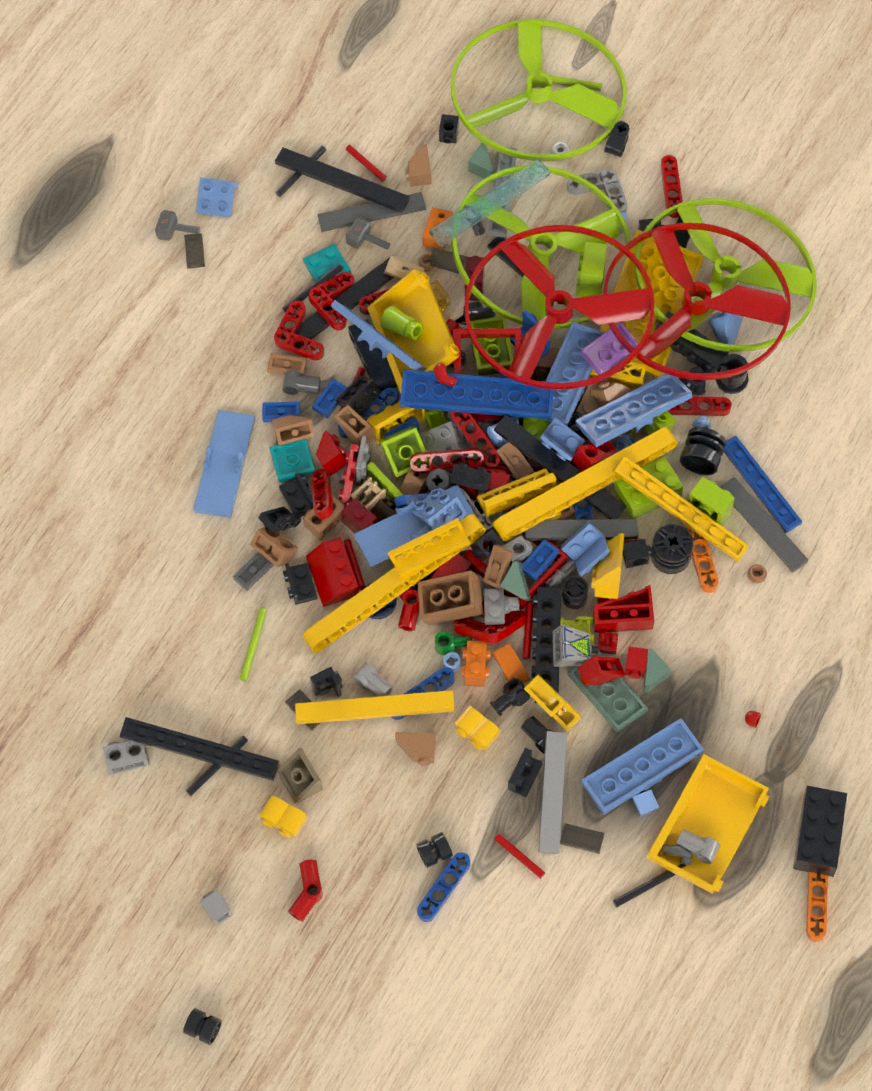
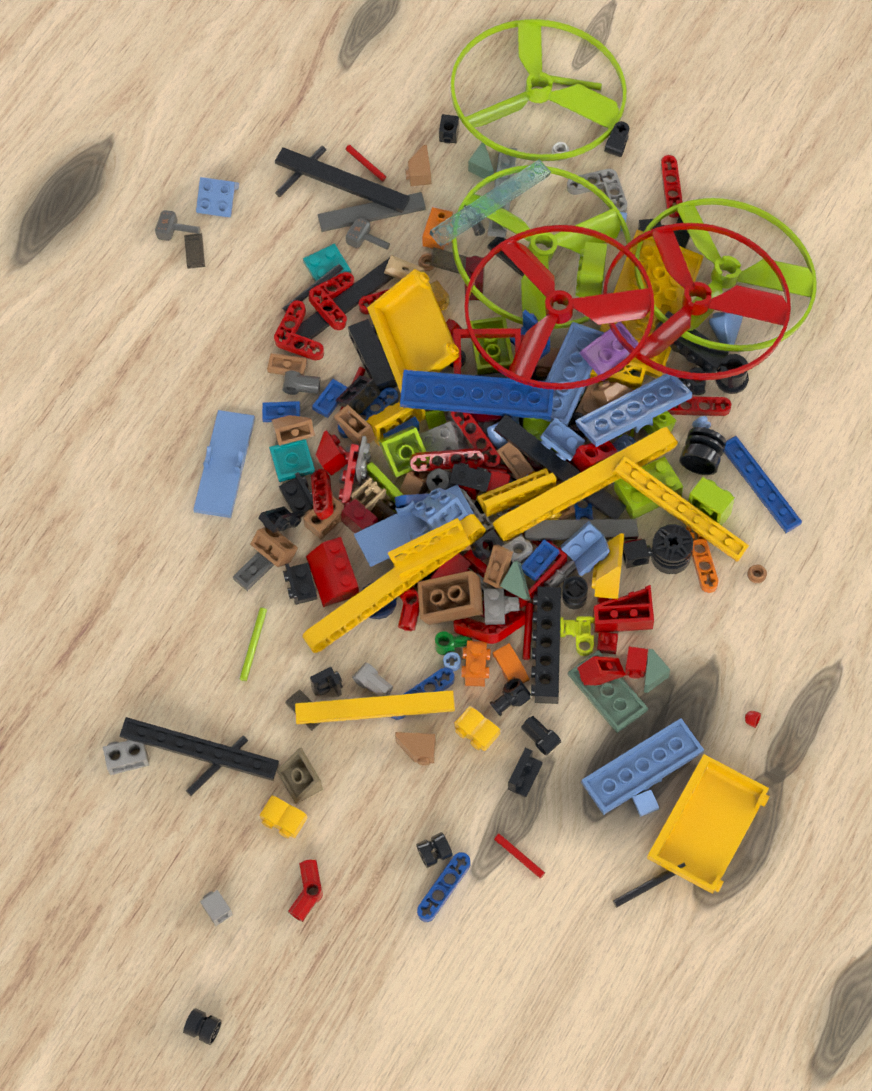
(354, 563): red bar -> none
(377, 339): medium blue piece -> none
(400, 323): lime plant -> none
(442, 377): red arm -> none
(476, 312): black hat -> none
(552, 792): light grey tile -> none
(553, 703): yellow slope -> none
(571, 647): light grey torso -> none
(582, 838): clear smoke tile -> none
(678, 851): dark grey arm -> none
(703, 848): light grey piece -> none
(765, 526): dark grey tile -> none
(820, 831): black brick -> none
(820, 901): orange beam -> none

